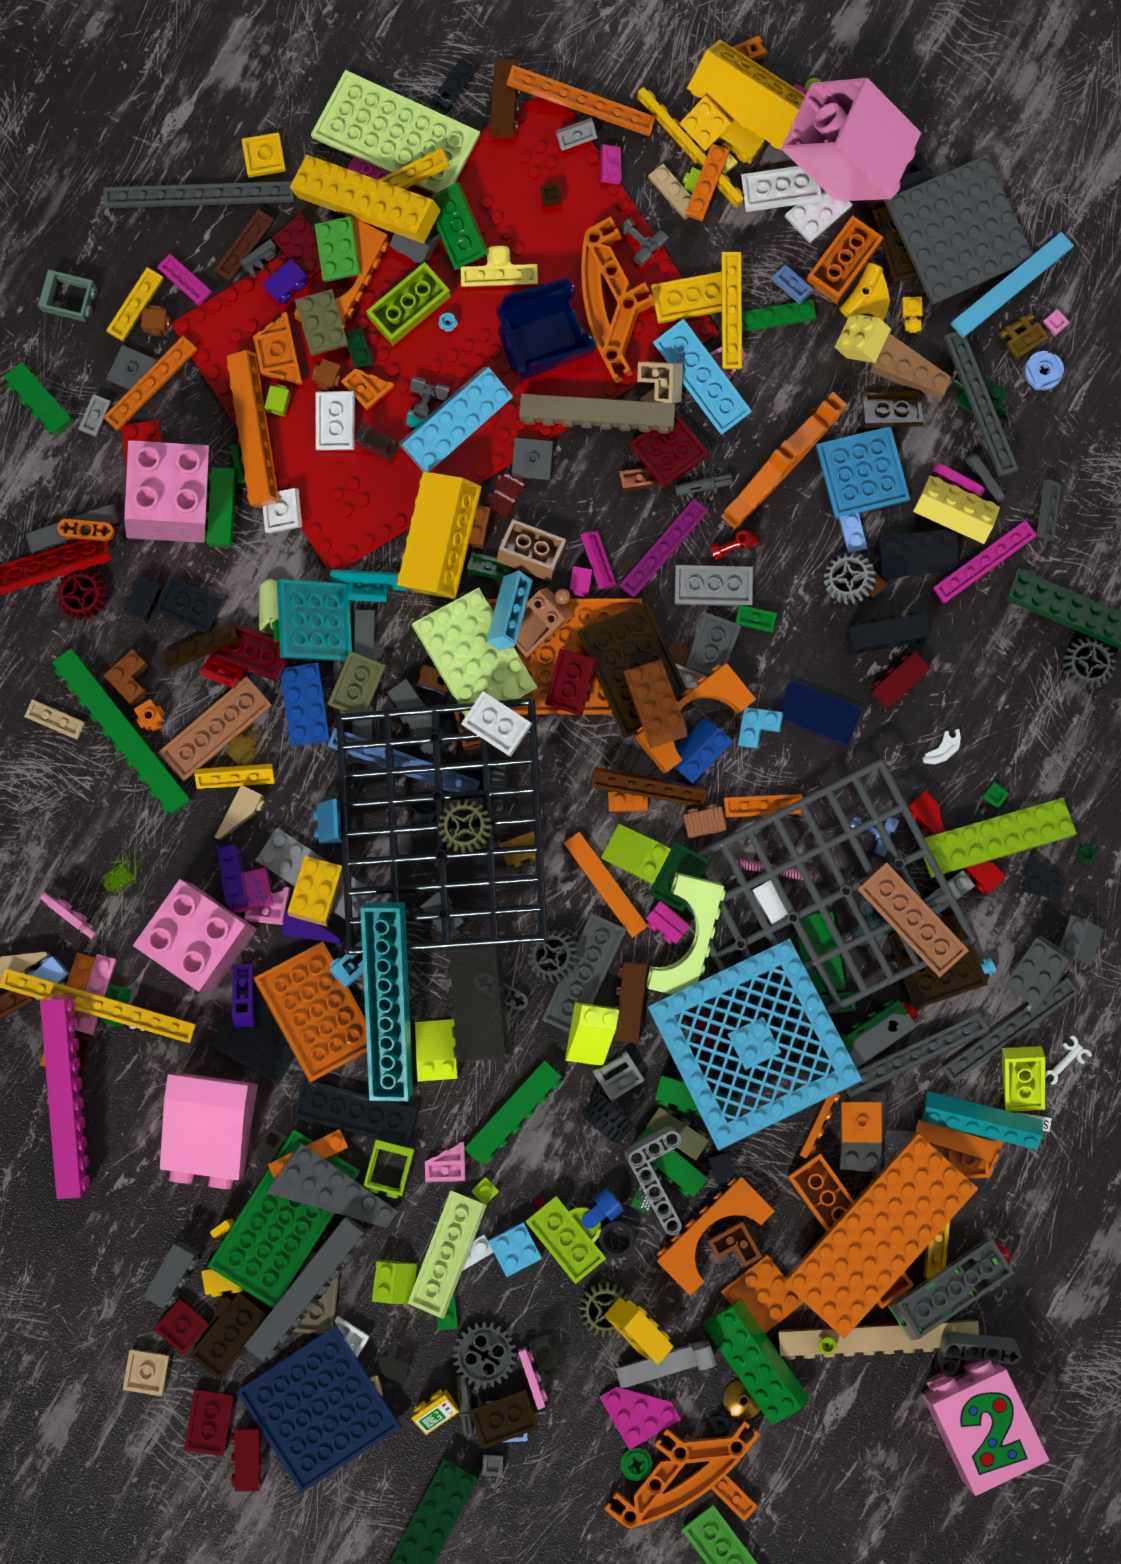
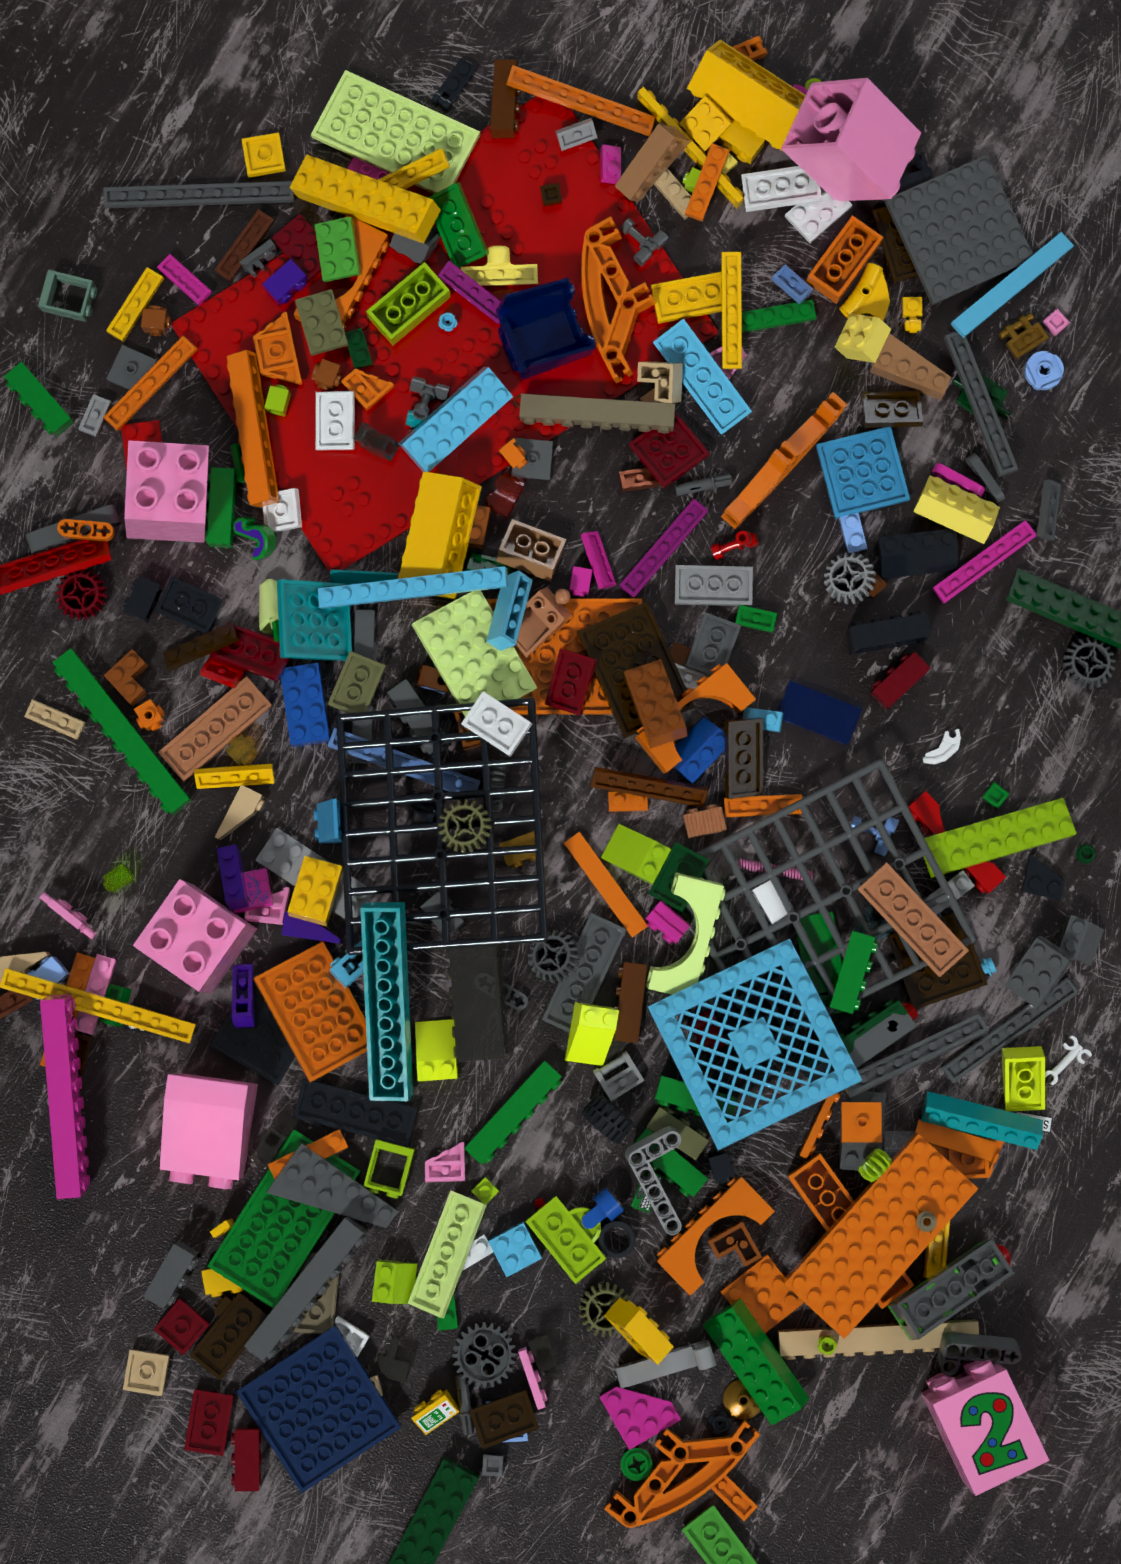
(260, 533): none -> green animal
(413, 587): none -> medium azure plate
(470, 290): none -> magenta plate
(514, 454): none -> orange brick
(651, 161): none -> medium nougat wedge
(743, 758): none -> dark brown plate
(852, 972): none -> green brick
(874, 1165): none -> lime gear
(919, 1221): none -> dark tan plate

